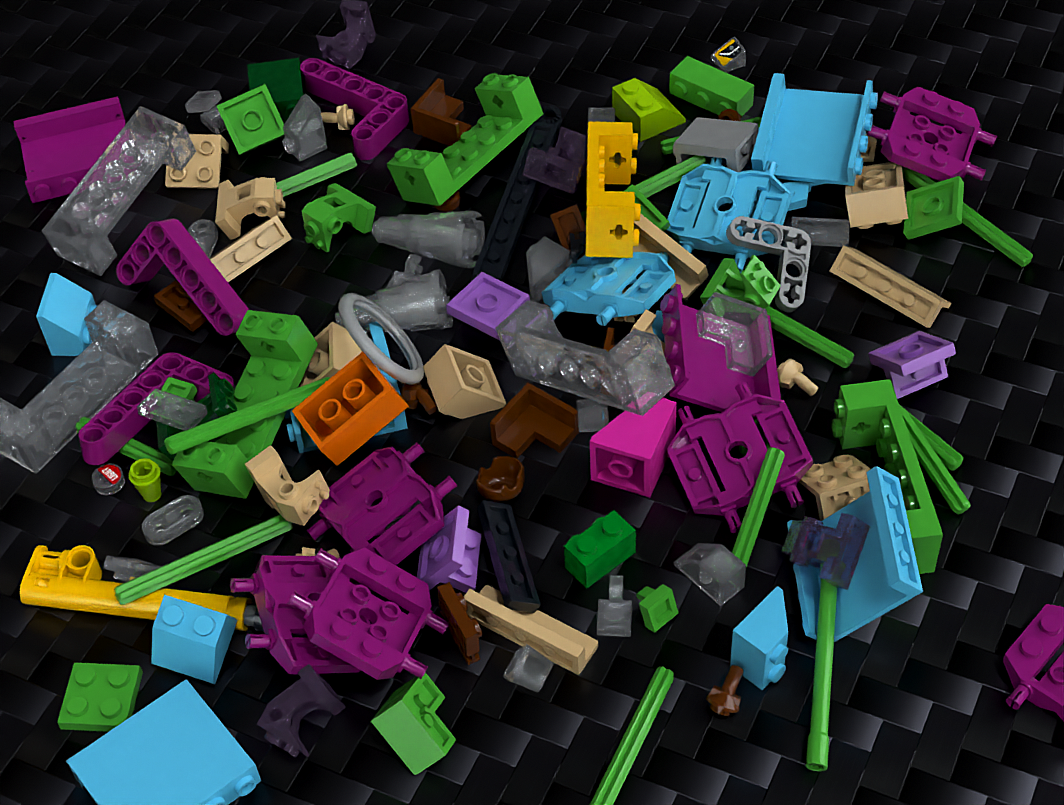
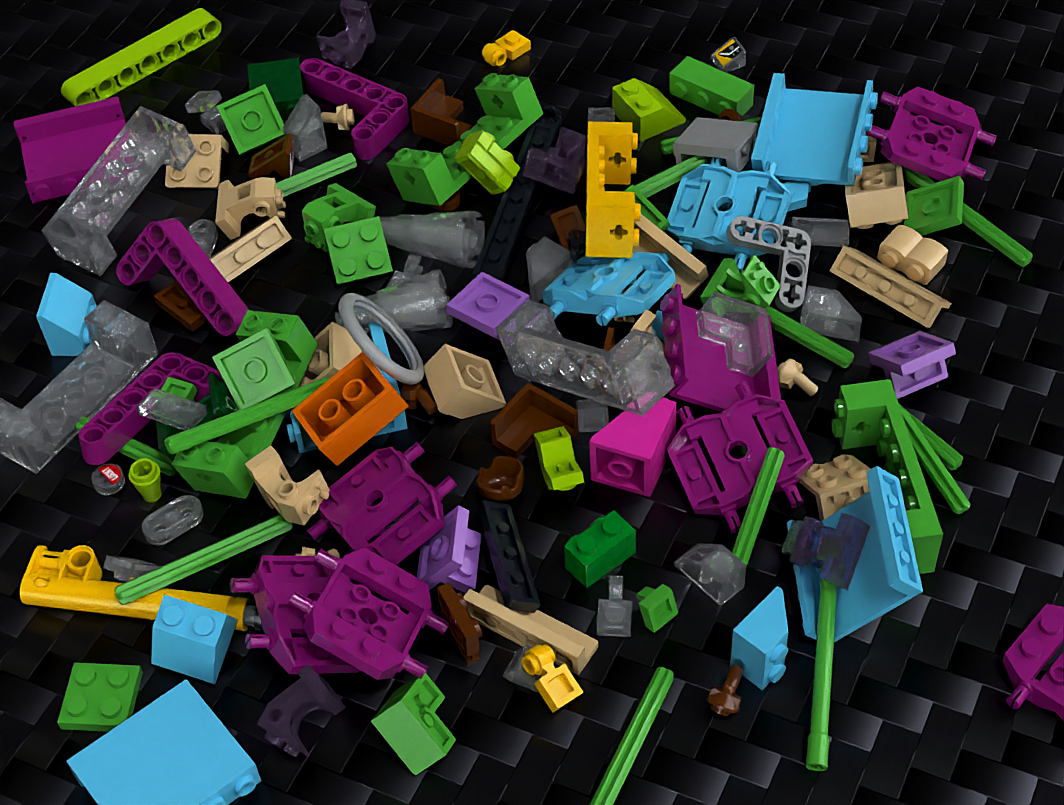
(141, 58): none -> lime beam
(254, 369): none -> bright green plate
(277, 157): none -> reddish brown slope
(358, 250): none -> bright green plate
(487, 162): none -> lime brick
(510, 45): none -> yellow plate
(556, 684): none -> yellow plate
(558, 459): none -> lime brick
(830, 314): none -> clear slope
(912, 254): none -> tan brick

